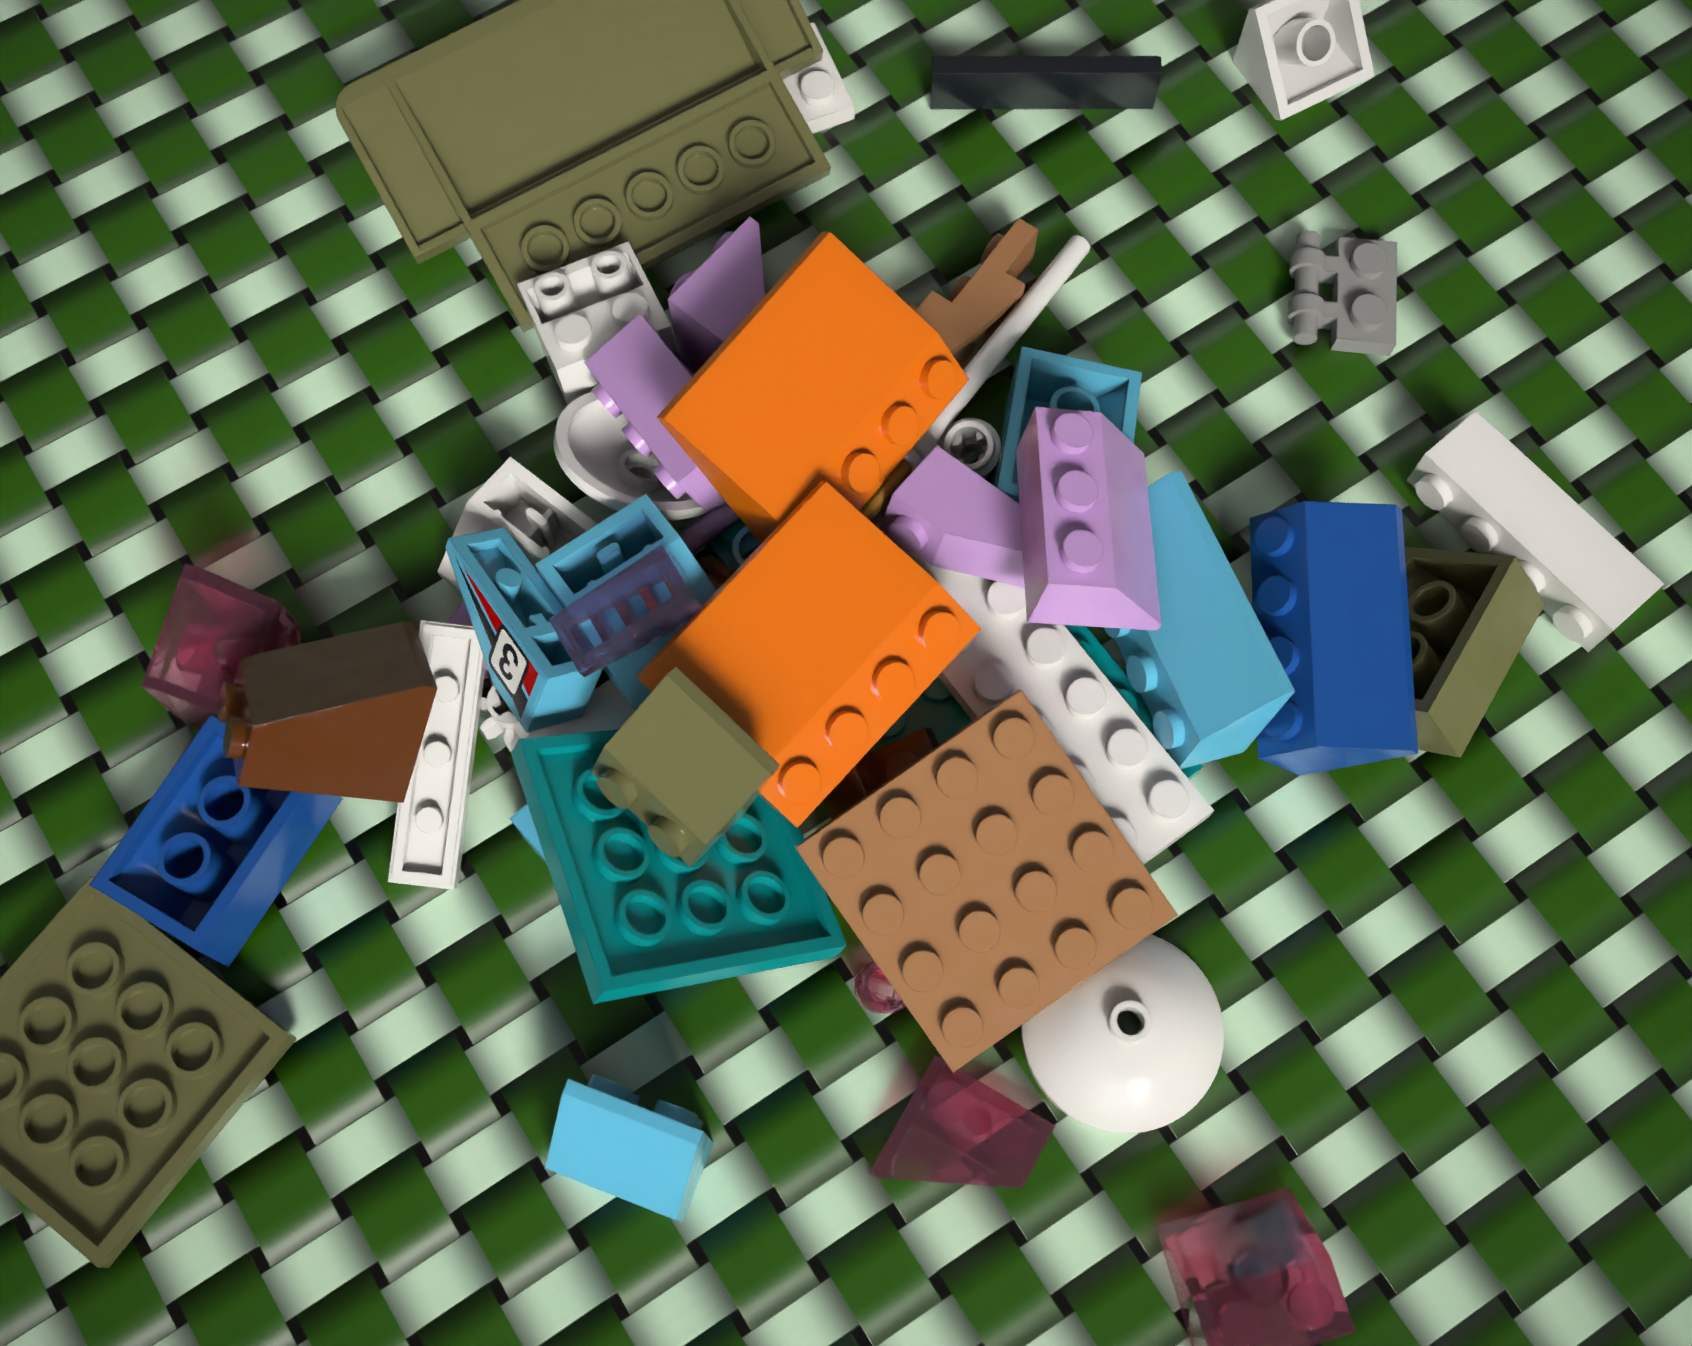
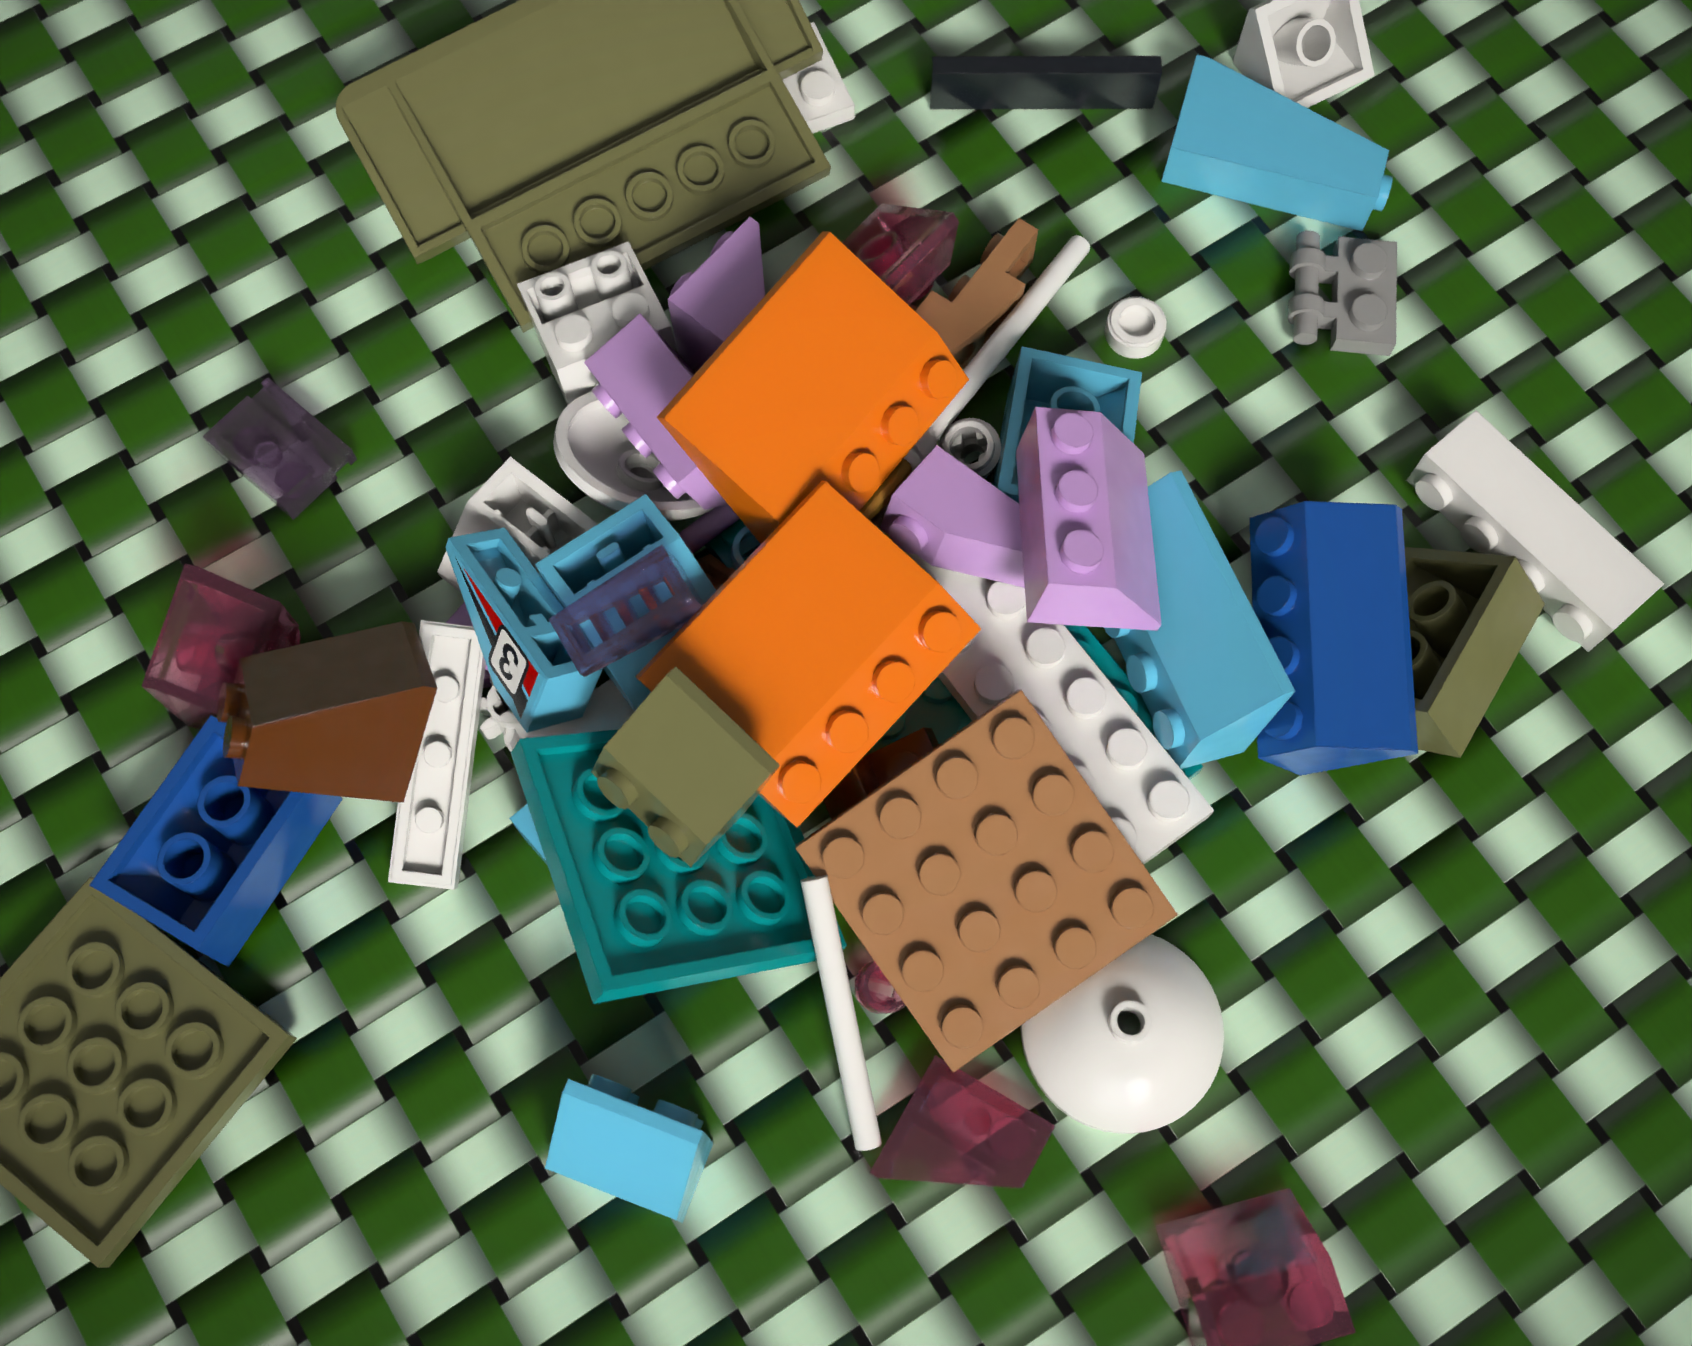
(280, 448): none -> clear purple plate
(841, 1012): none -> white bar
(905, 247): none -> clear pink slope
(1135, 327): none -> white tile
(1272, 151): none -> medium azure slope

